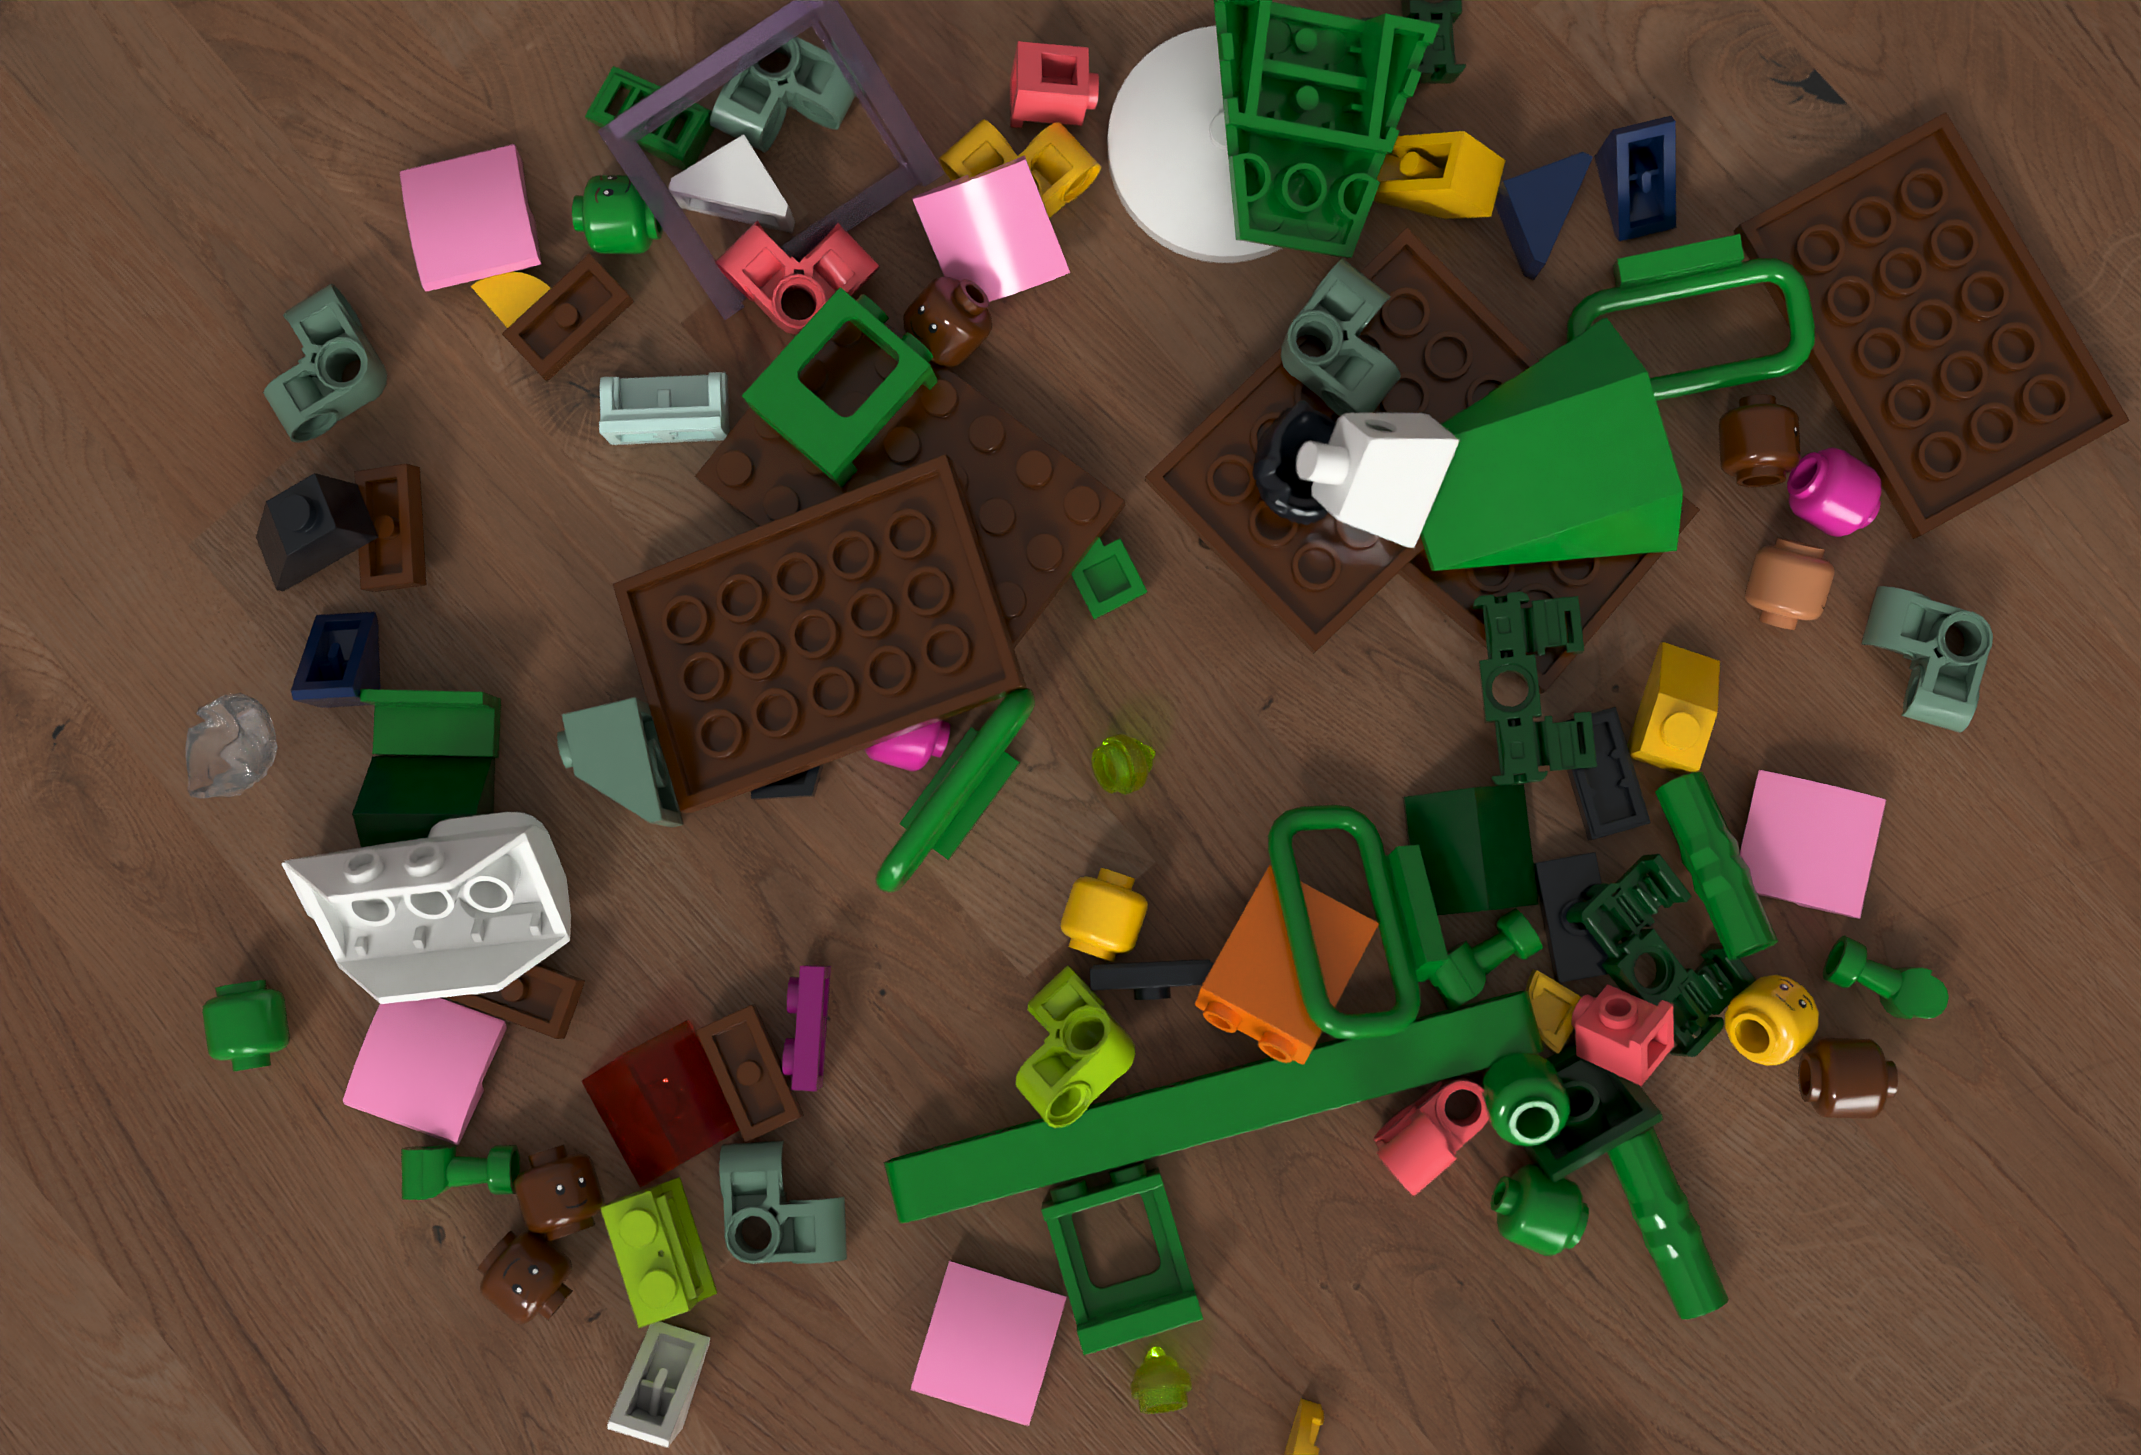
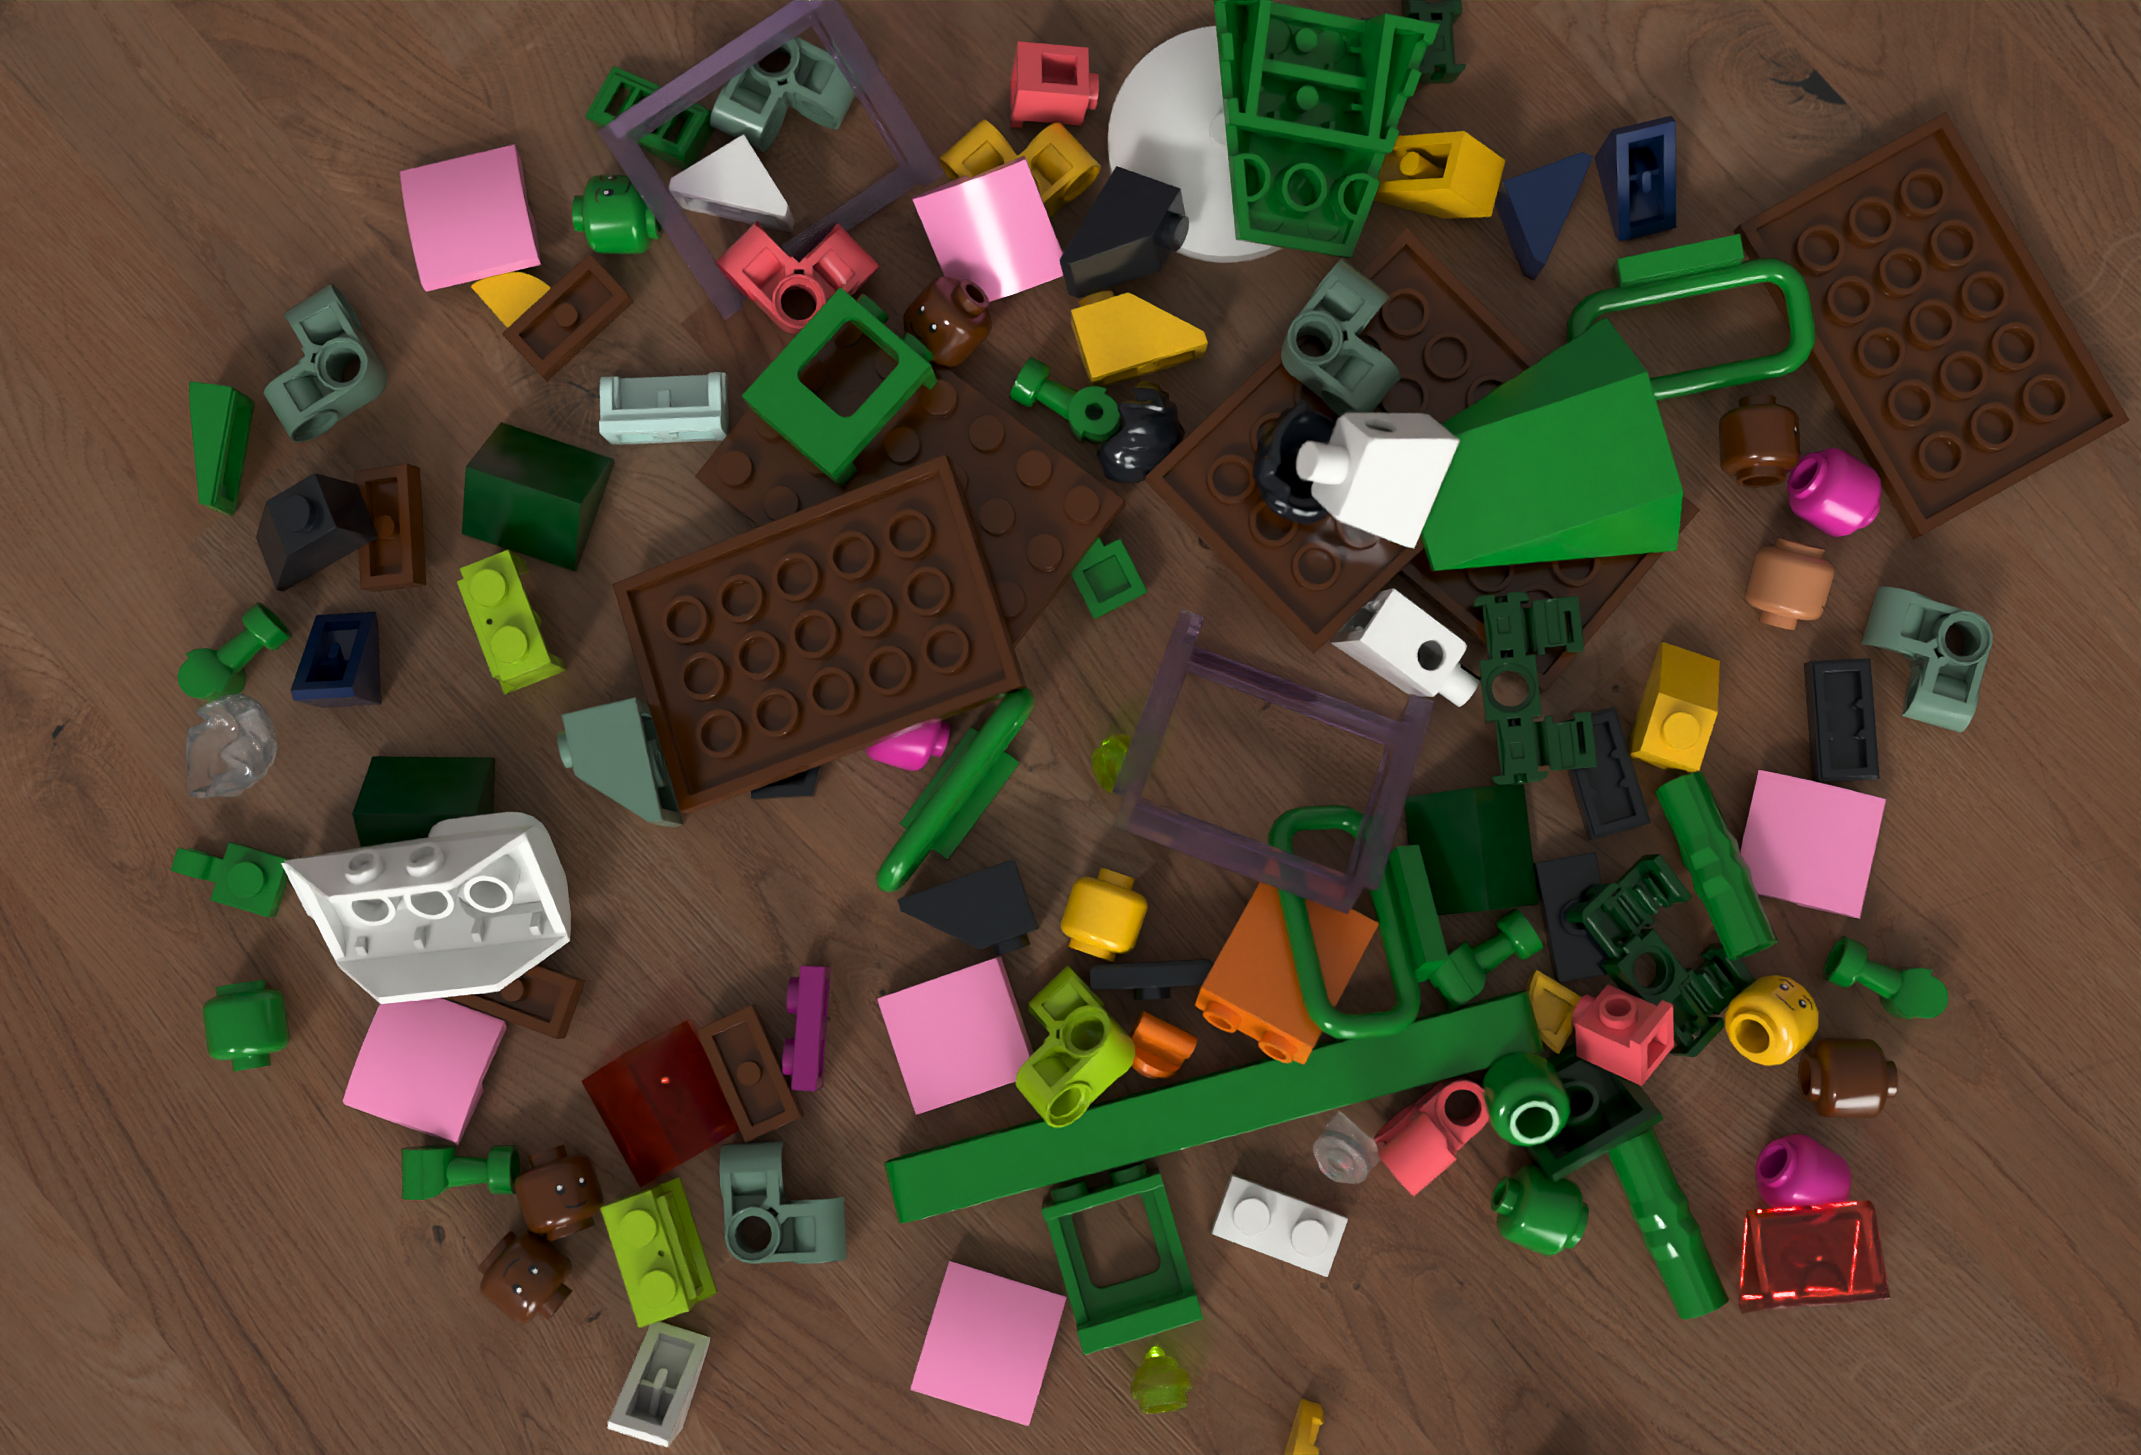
(220, 441): none -> green slope
(221, 672): none -> green leg
(242, 879): none -> green plate
(434, 723): green panel -> none
(506, 622): none -> lime window
(534, 495): none -> dark green slope
(957, 1034): none -> bright pink slope
(978, 908): none -> black slope
(1090, 411): none -> green leg
(1124, 234): none -> black slope
(1131, 338): none -> yellow slope
(1146, 438): none -> black hair
(1159, 1046): none -> orange plate
(1238, 852): none -> piece
(1279, 1225): none -> white plate
(1345, 1151): none -> clear plate
(1387, 641): none -> white torso
(1801, 1173): none -> dark pink head
(1812, 1257): none -> clear red slope
(1841, 720): none -> black plate

